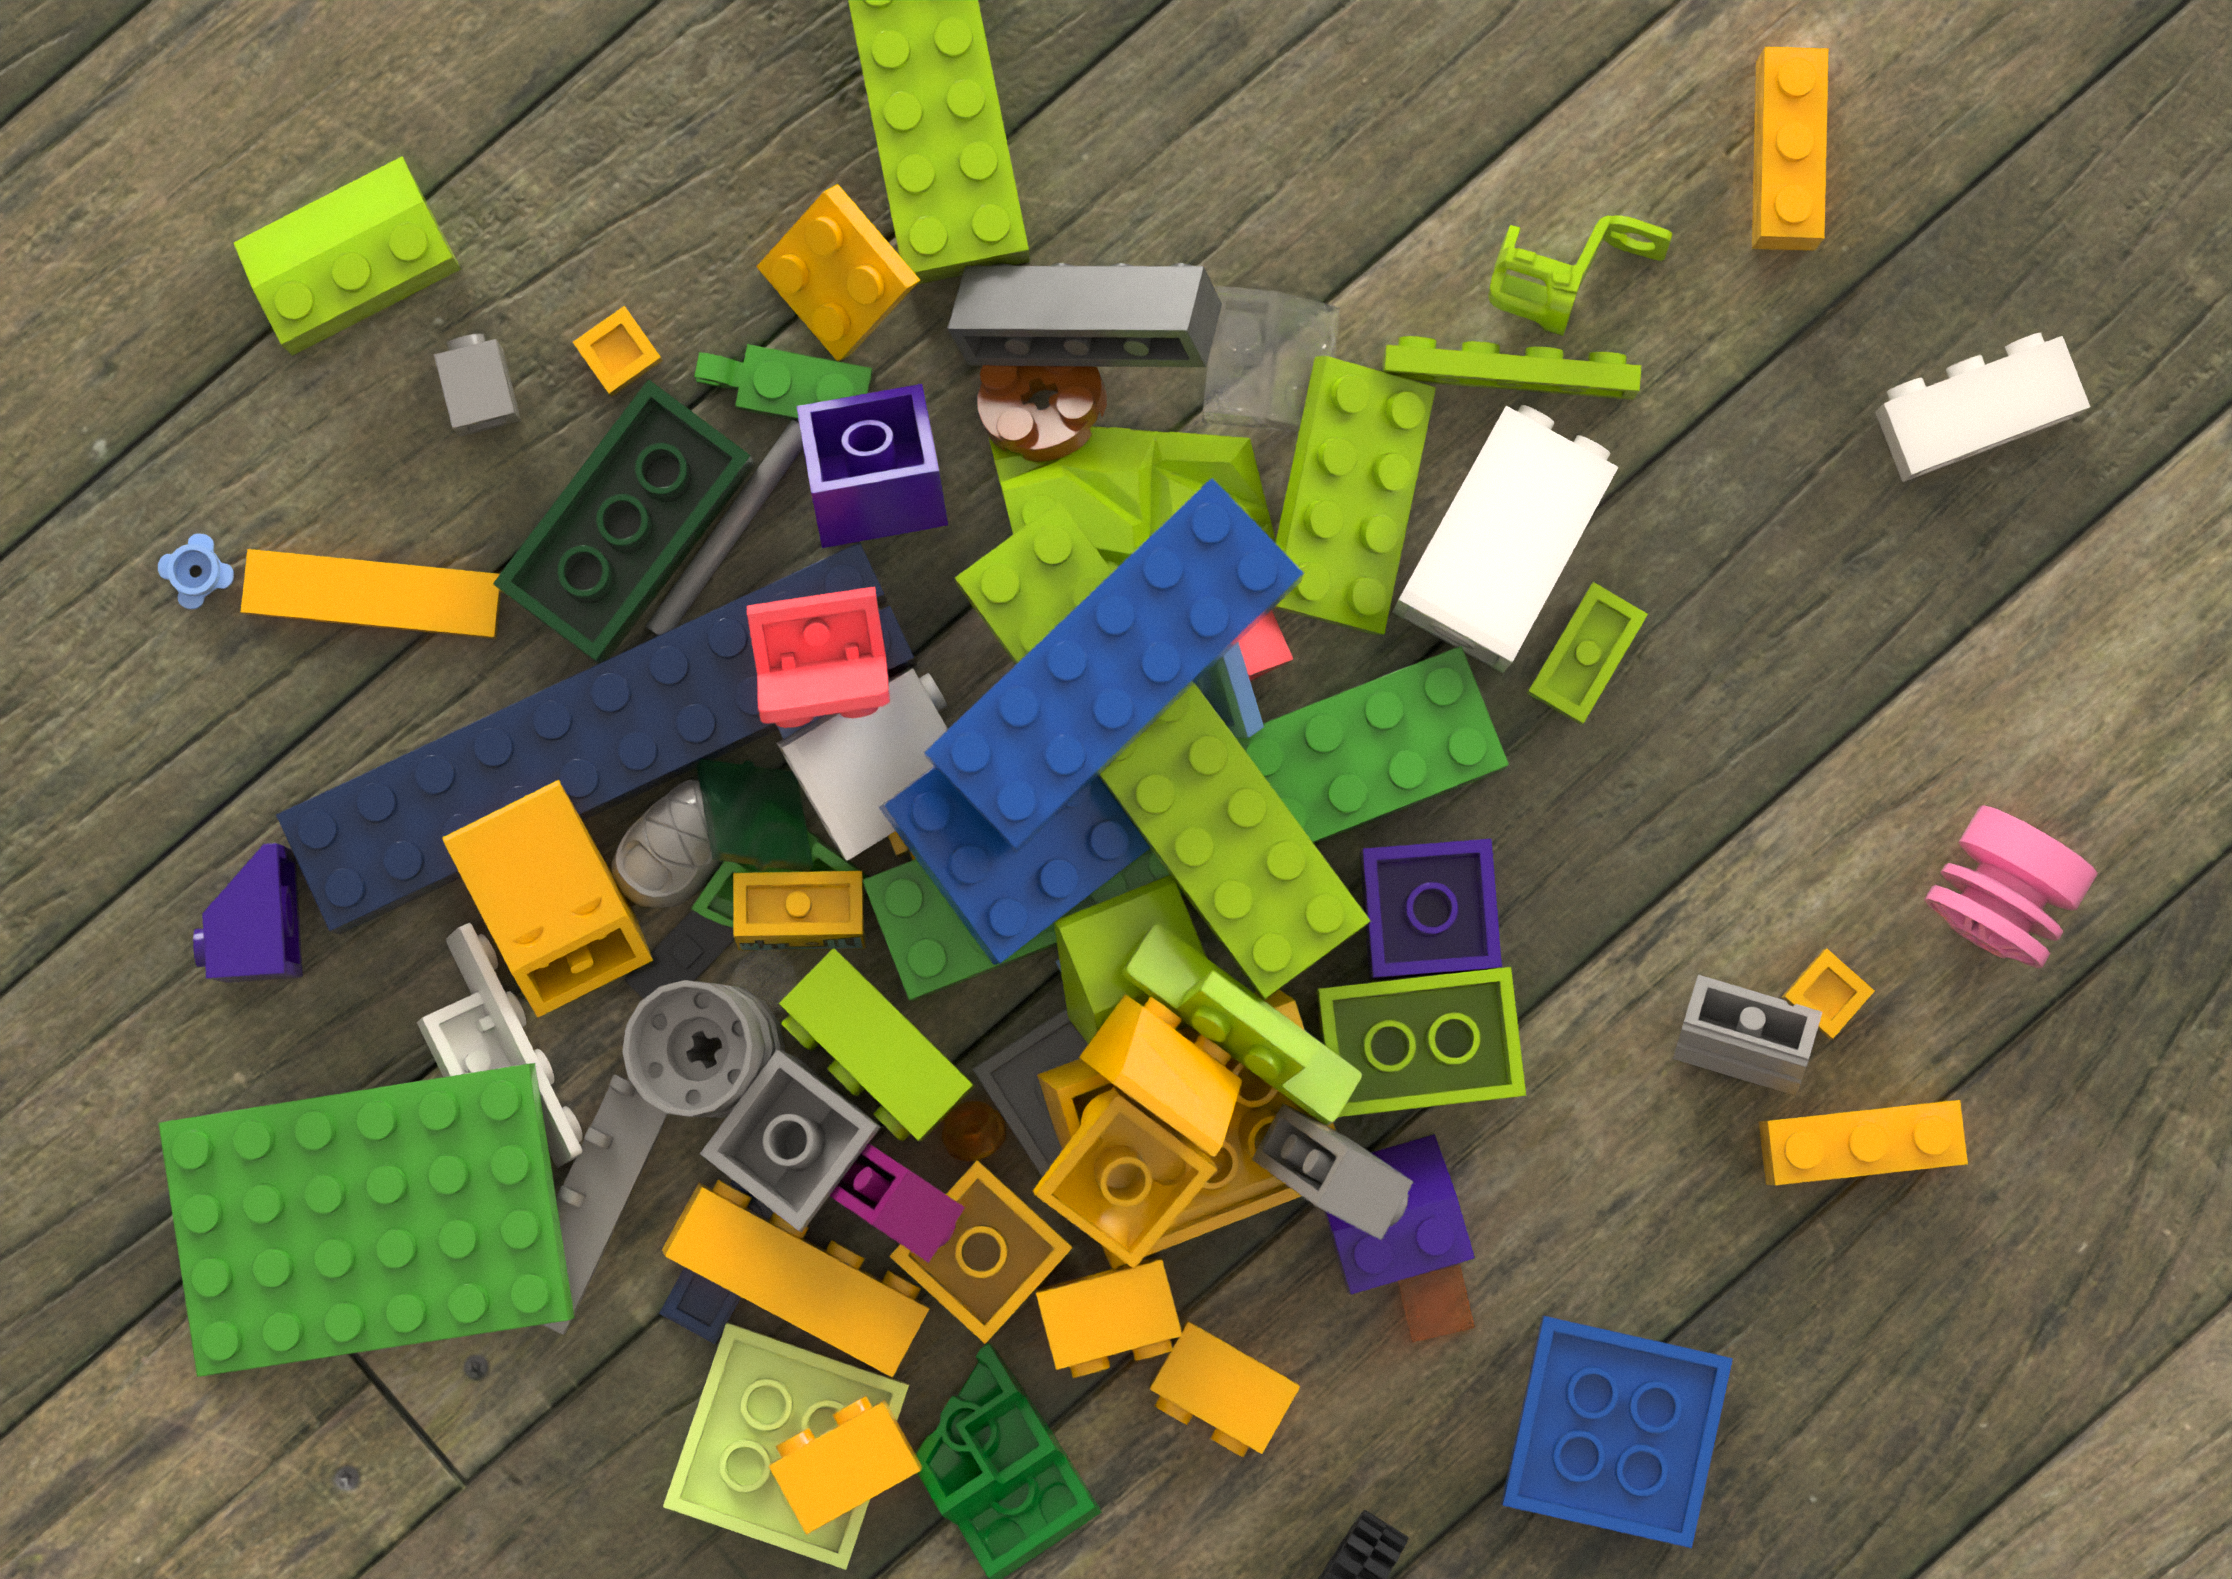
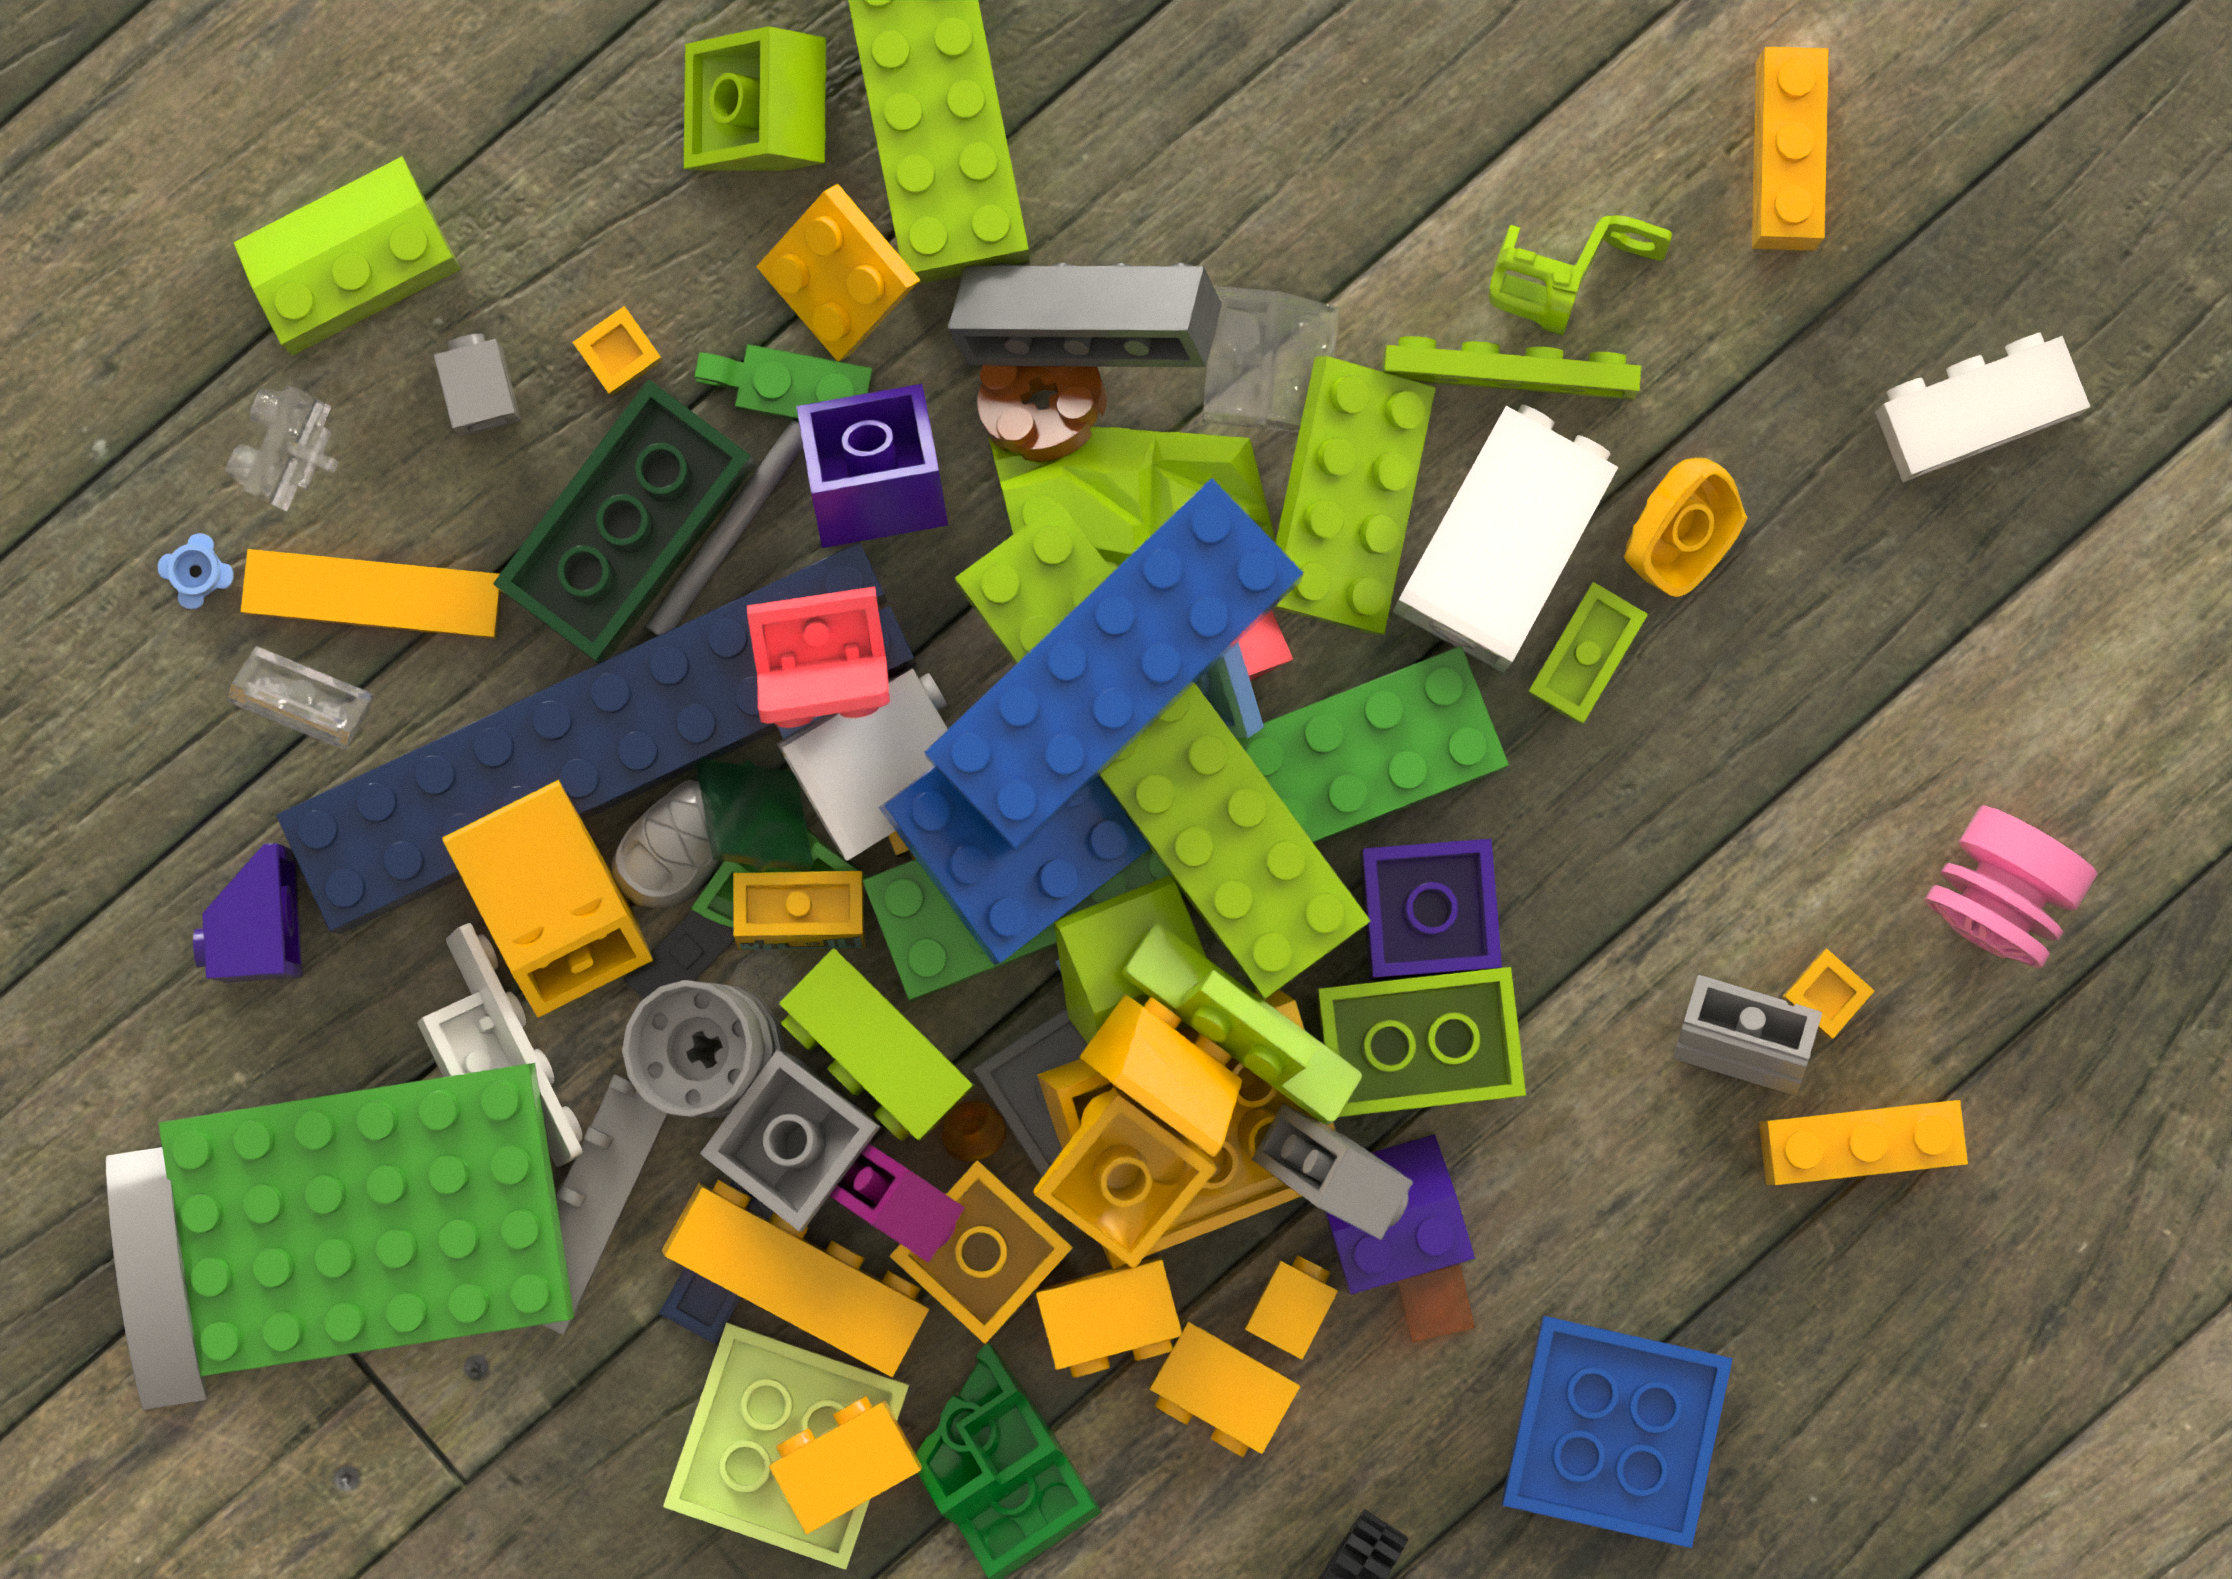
(152, 1280): none -> light grey slope
(289, 449): none -> clear hips
(300, 698): none -> clear plate
(755, 101): none -> lime slope
(1292, 1306): none -> yellow brick
(1686, 526): none -> yellow piece

